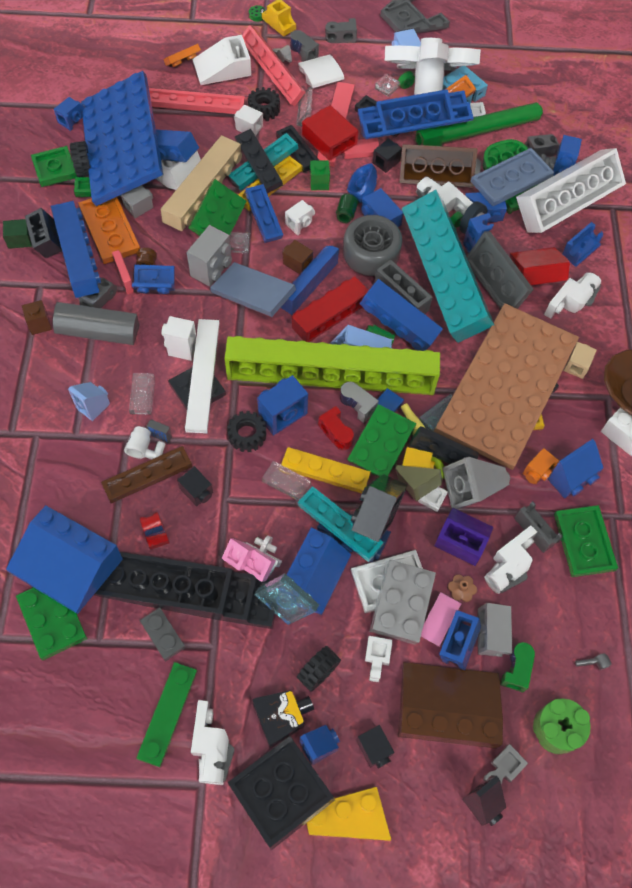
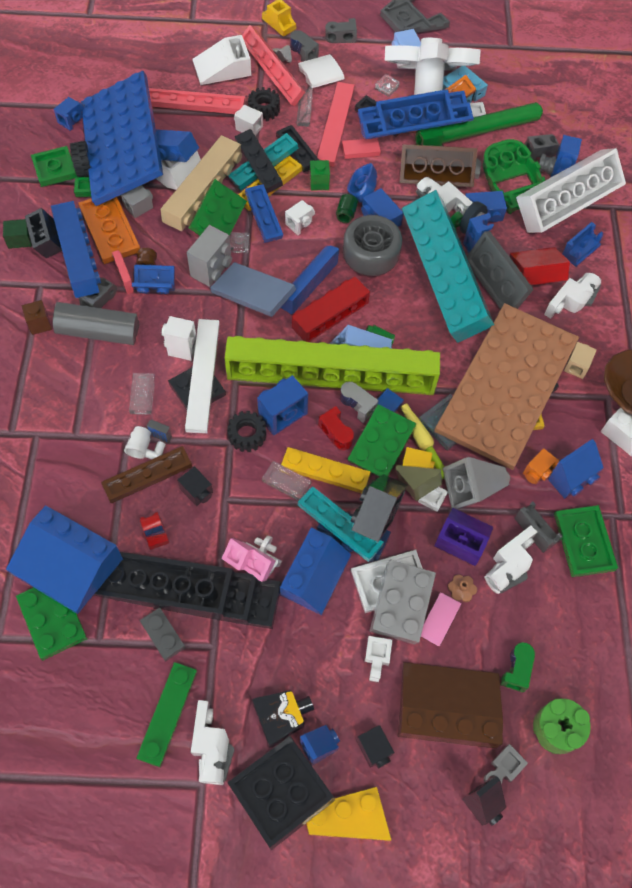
(89, 399): light blue slope -> none
(188, 53): orange plate -> none
(255, 13): green tile -> none
(287, 599): clear light blue plate -> none
(297, 256): reddish brown brick -> none
(318, 668): black tyre -> none
(329, 132): red brick -> none
(387, 155): black brick -> none
(400, 316): blue brick -> none
(404, 285): dark grey brick -> none
(406, 79): green tile -> none
(440, 446): black plate -> none
(460, 639): blue brick -> none
(495, 630): light grey hinge -> none
(512, 176): sand blue tile -> none
(601, 660): flat silver hand -> none

